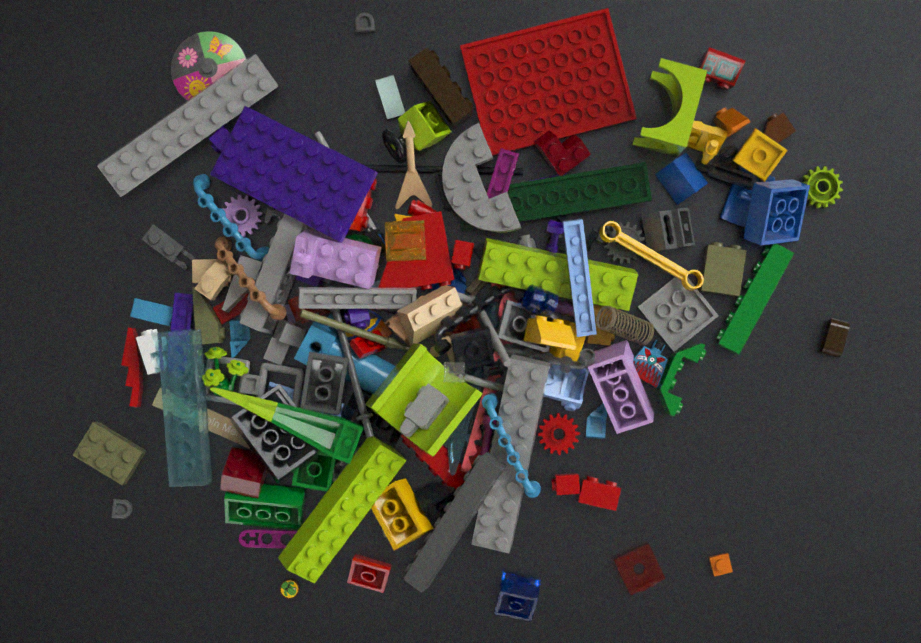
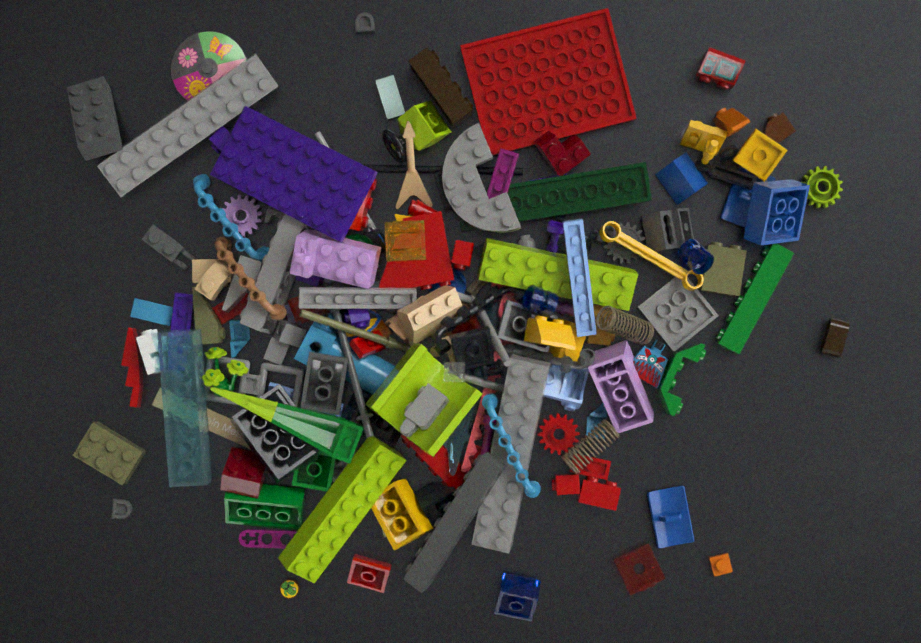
(94, 118): none -> dark grey brick
(597, 468): none -> red plate
(607, 427): none -> dark tan piece
(670, 516): none -> blue shield
(684, 88): lime piece -> none
(695, 256): none -> clear blue wheel

